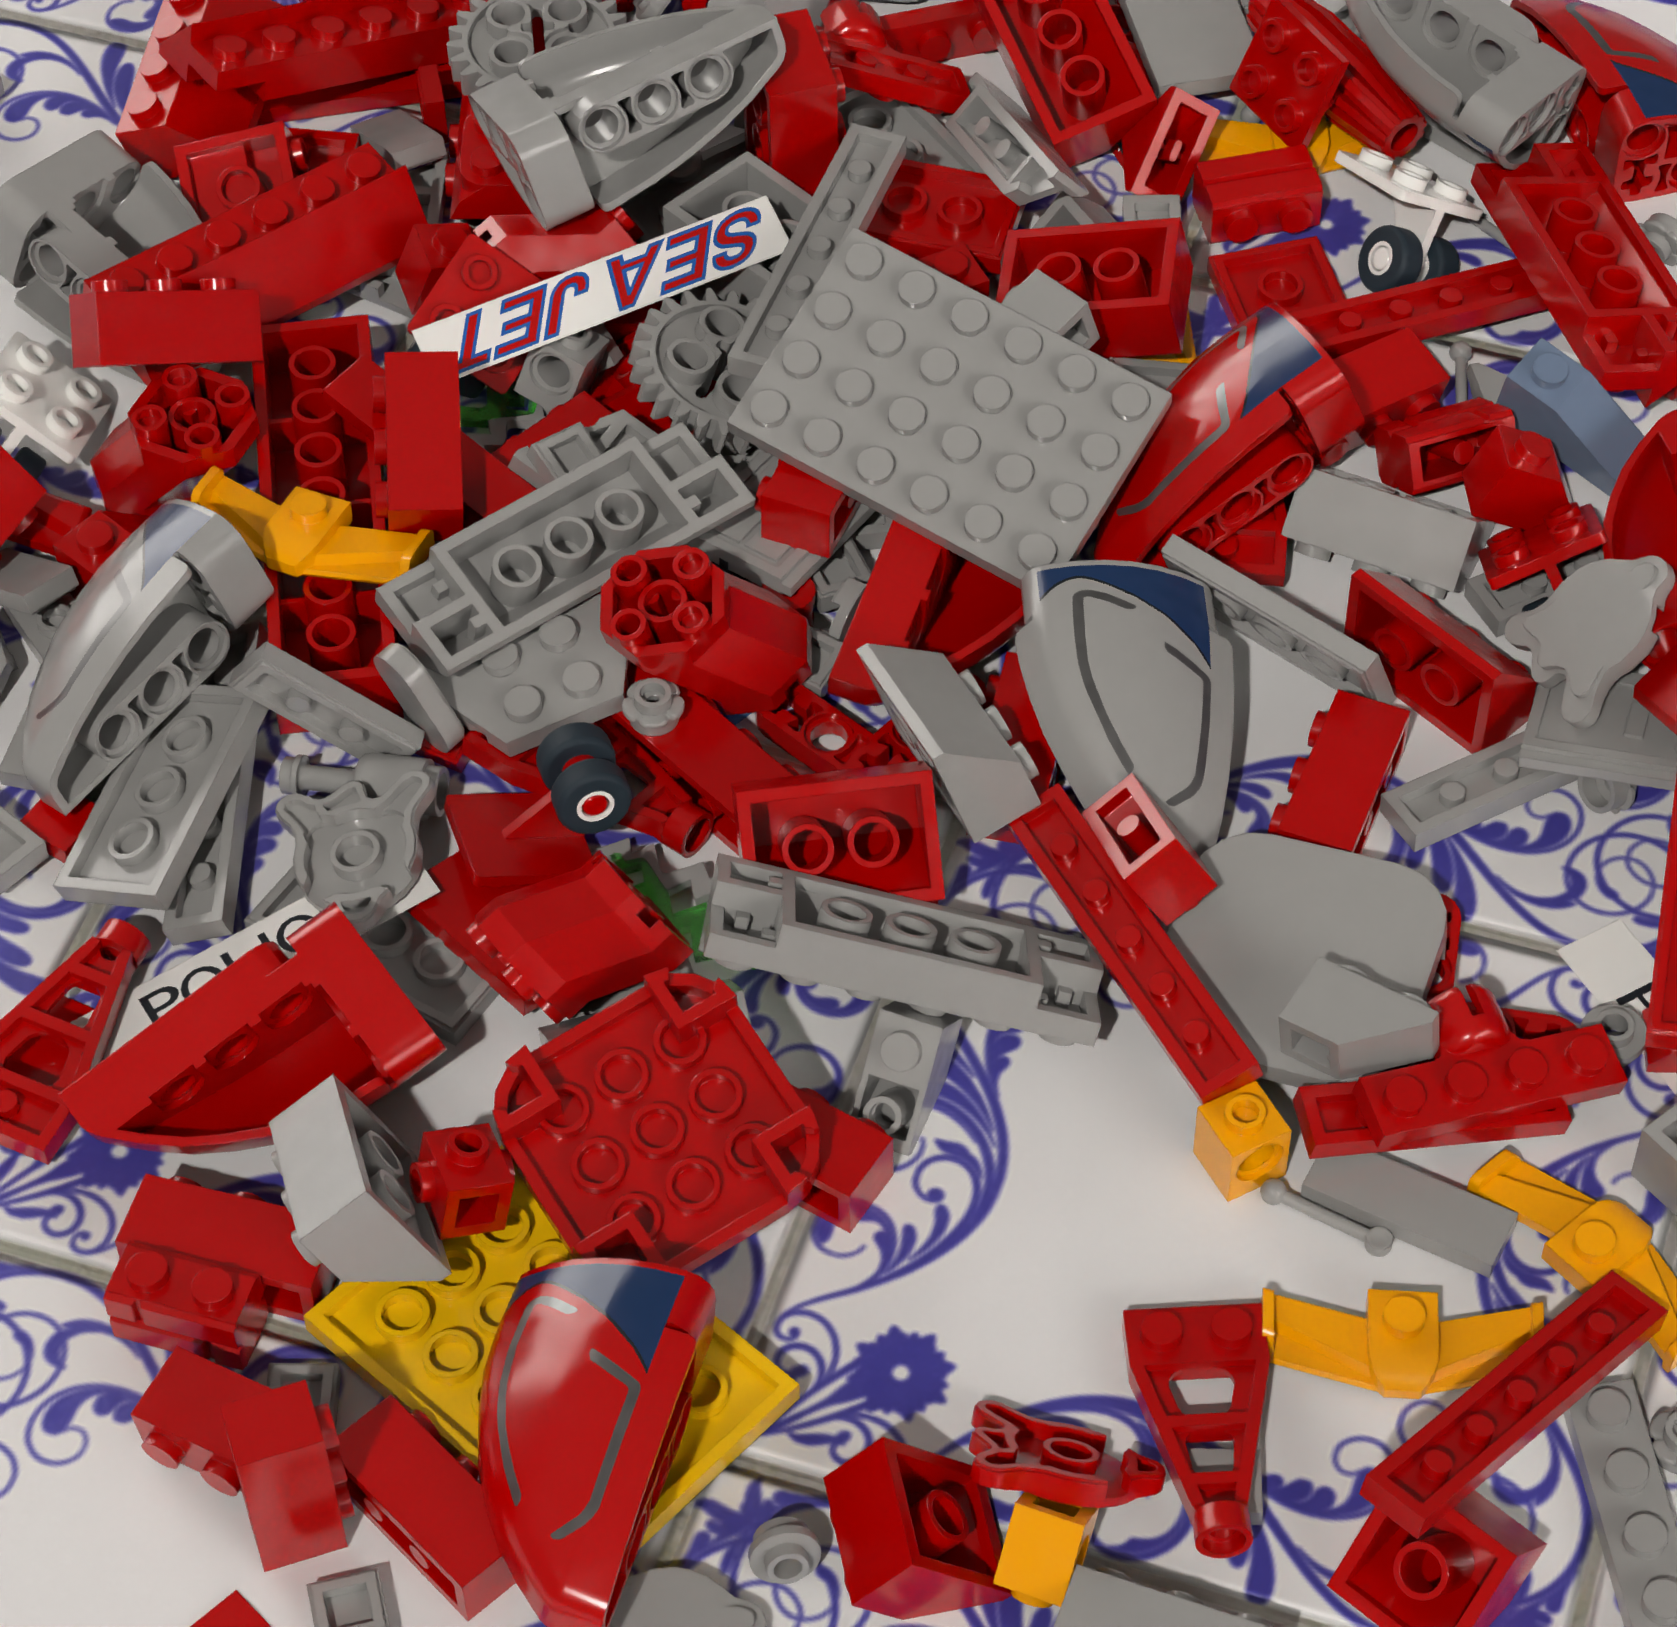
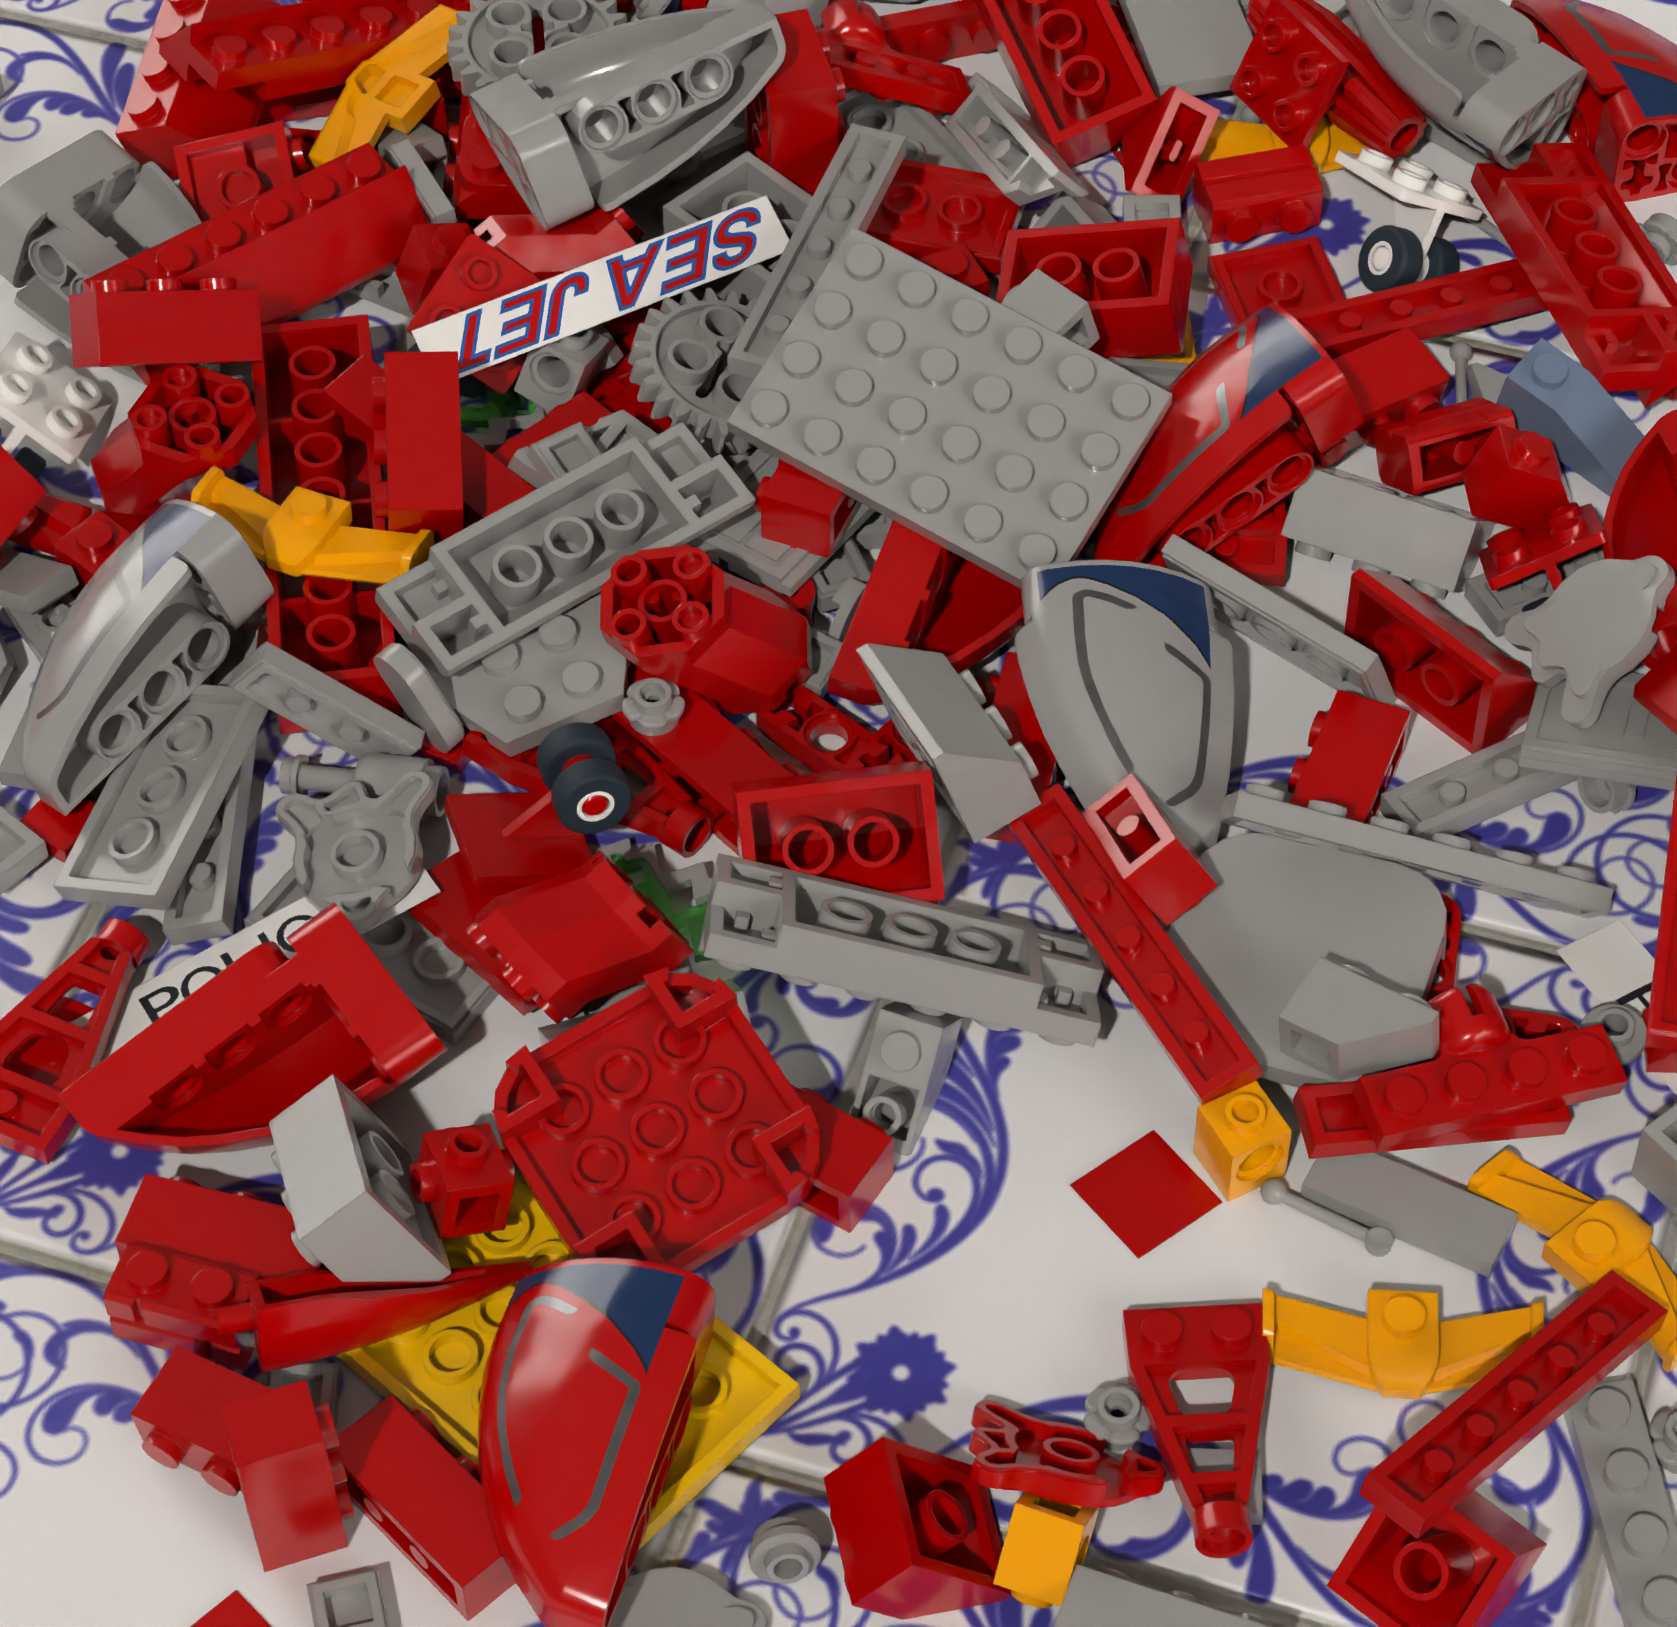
(319, 1316): none -> red piece
(388, 88): none -> light orange plate
(430, 195): none -> light grey tile
(1117, 1431): none -> light grey plate
(1146, 1194): none -> red sticker
(1442, 858): none -> light grey plate

